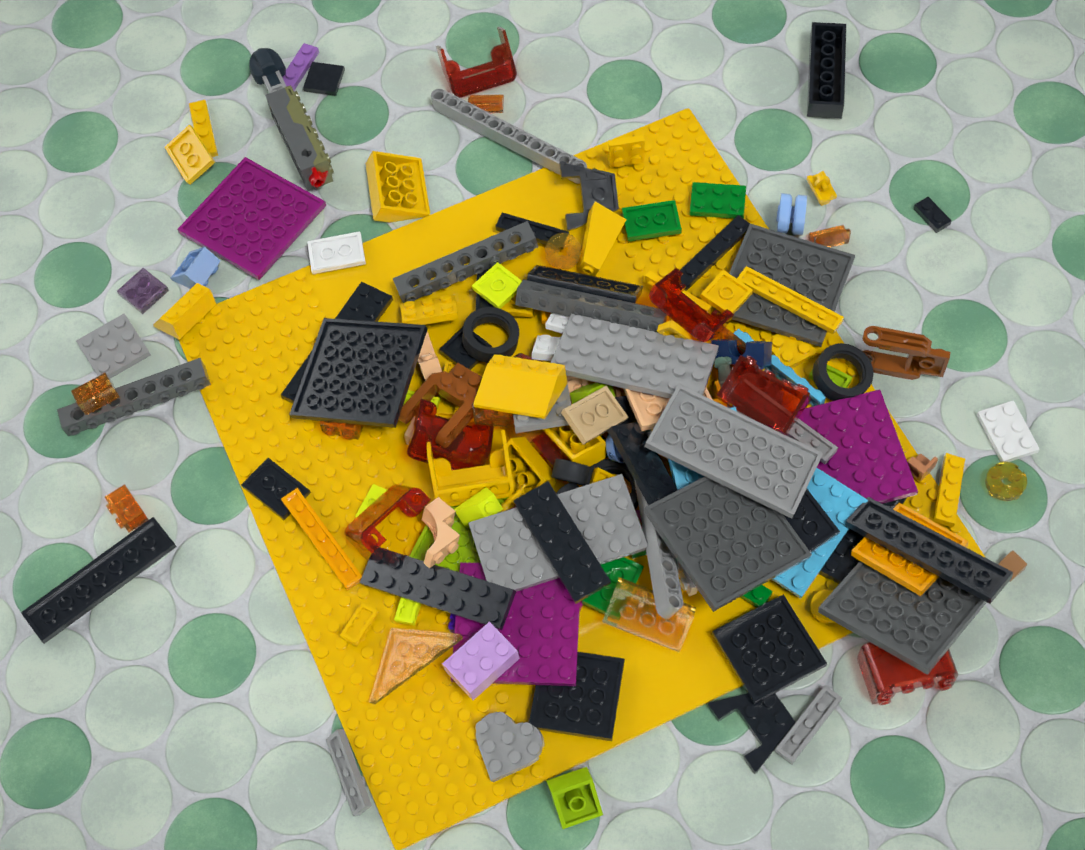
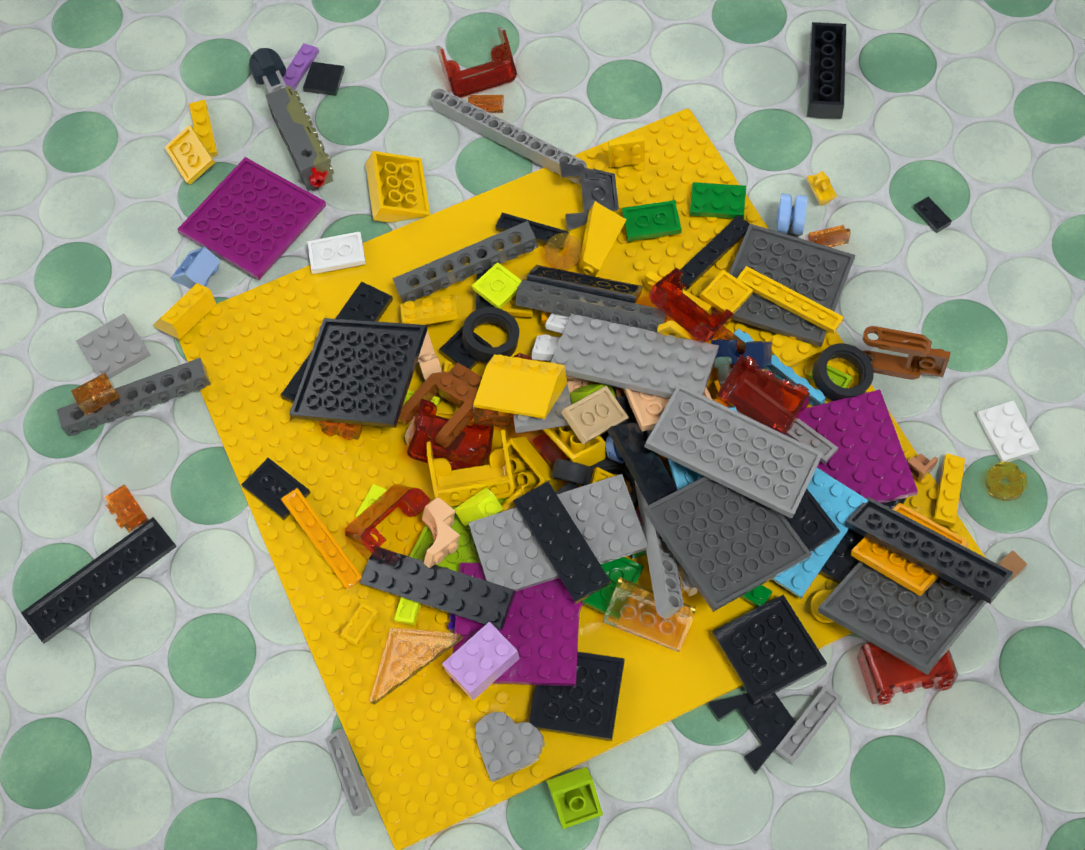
(142, 290): clear purple plate -> none

